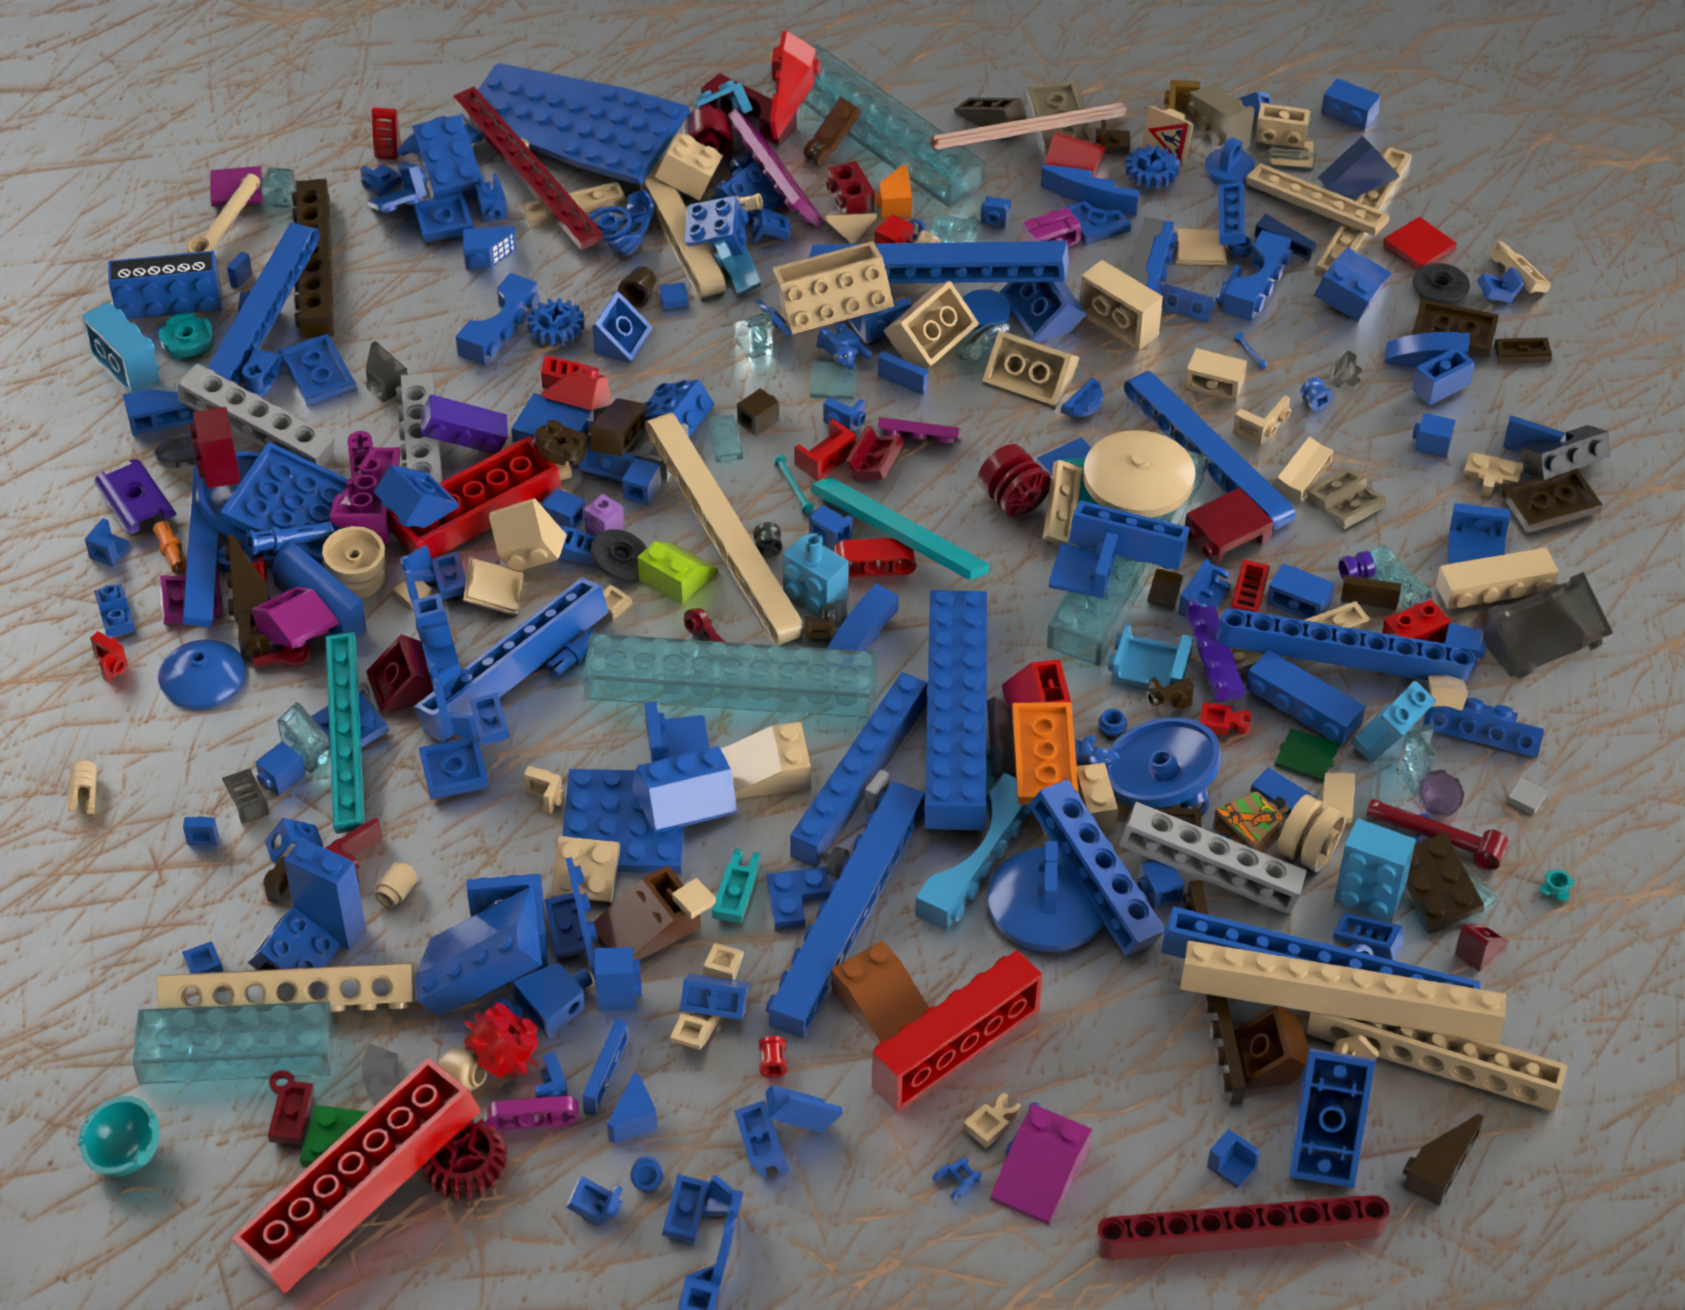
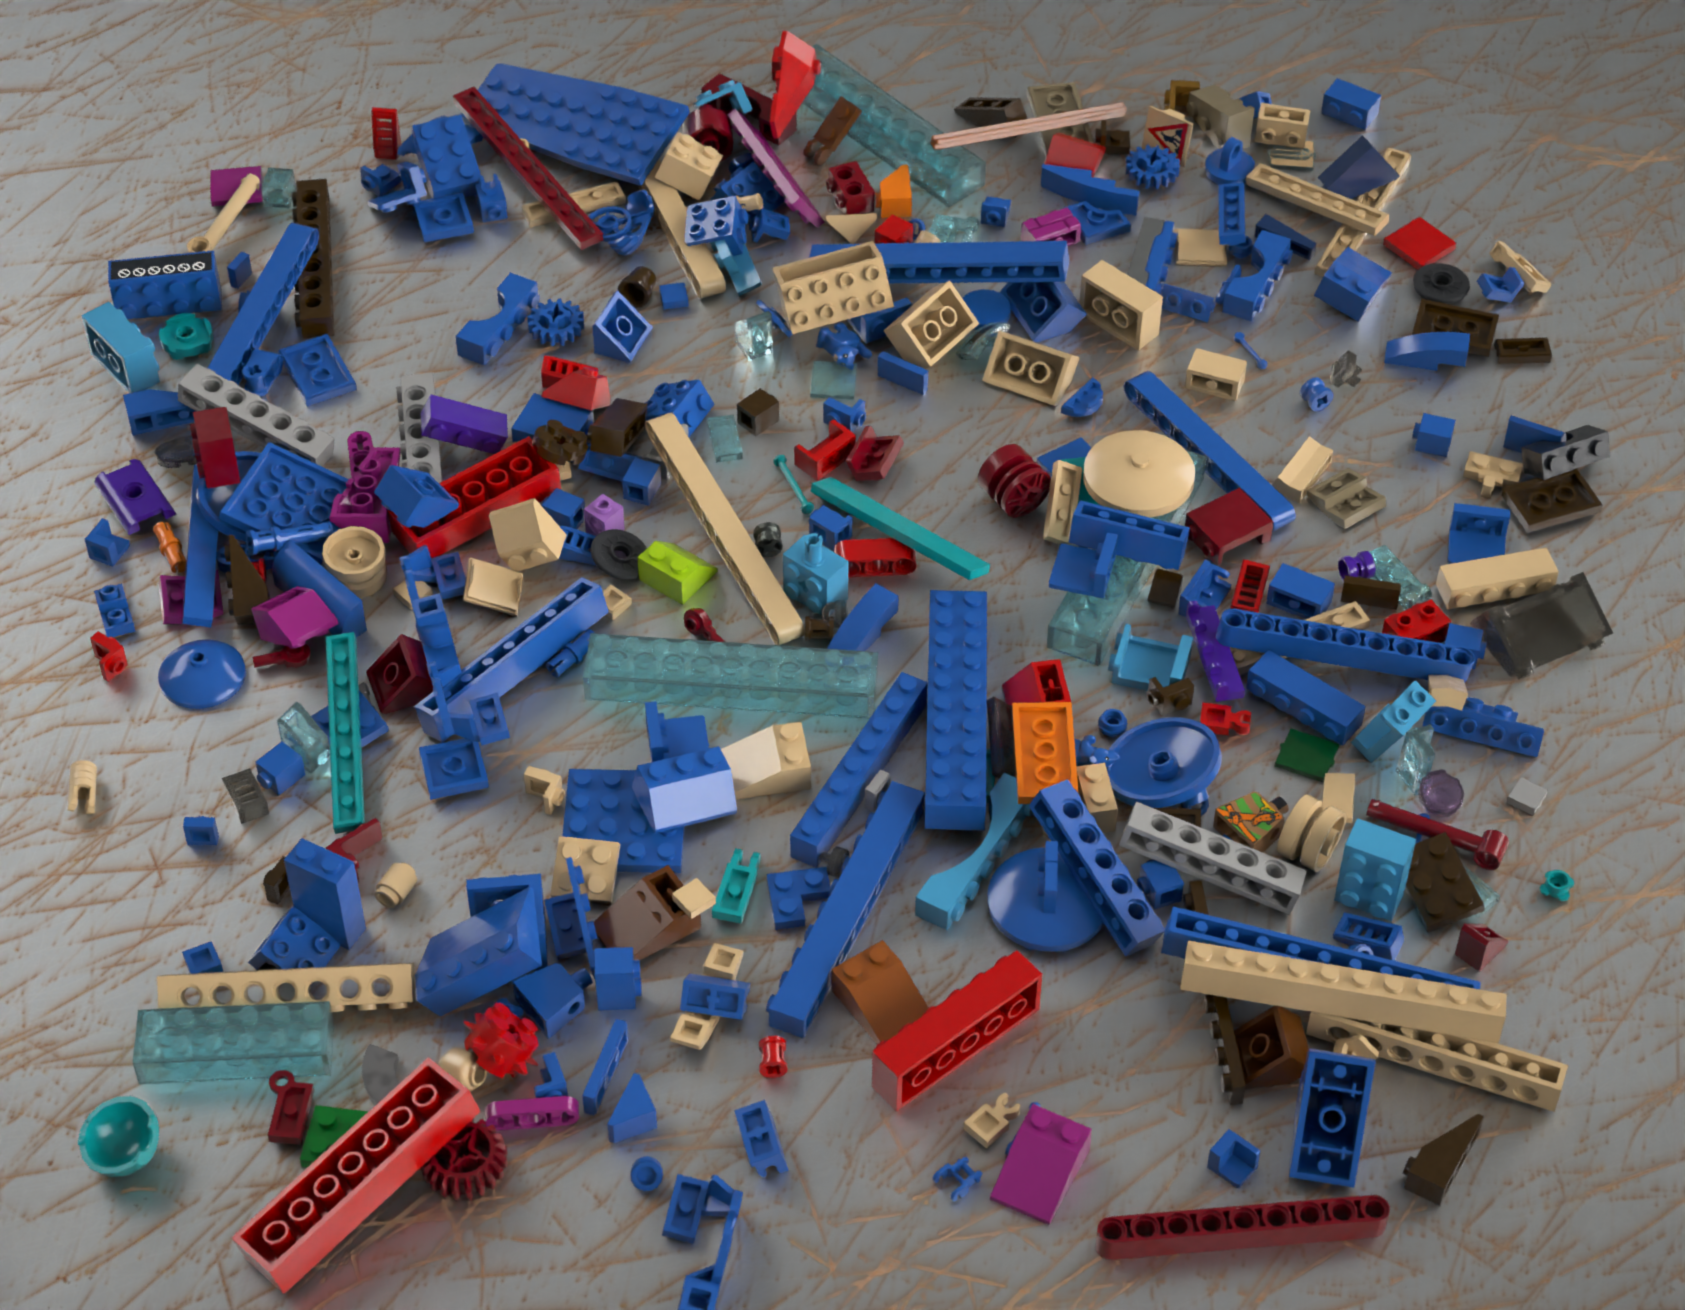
(249, 639): dark brown bracket -> none
(291, 833): blue bracket -> none
(383, 372): clear smoke slope -> none
(487, 246): blue slope -> none
(594, 1201): blue bracket -> none
(800, 1109): blue panel -> none
(919, 429): magenta plate -> none
(1258, 429): tan bracket -> none
(1272, 784): blue tile -> none
(1443, 375): blue brick -> none

